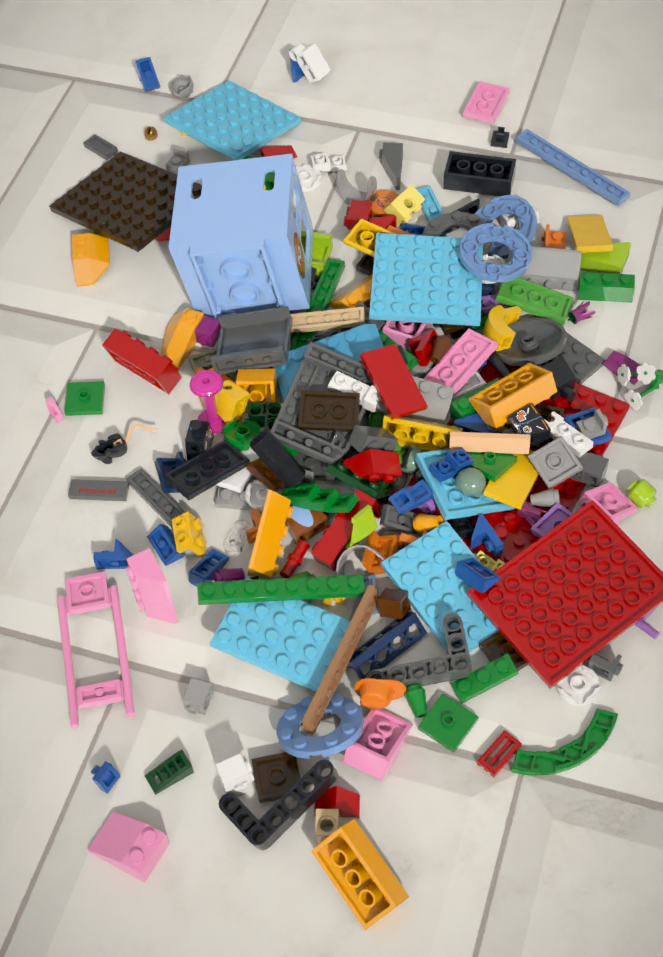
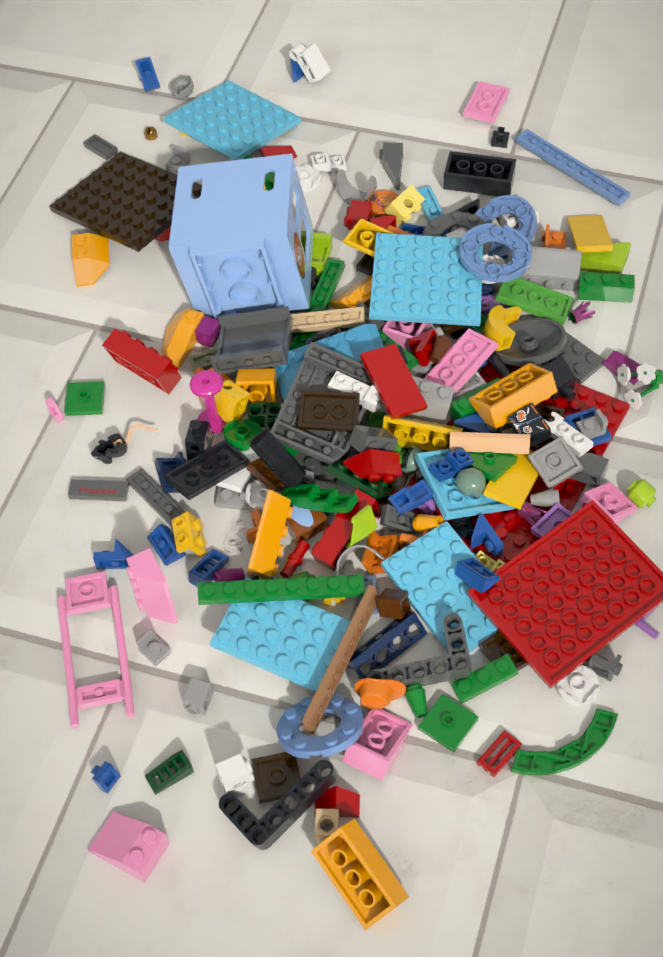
(152, 647): none -> light grey bracket

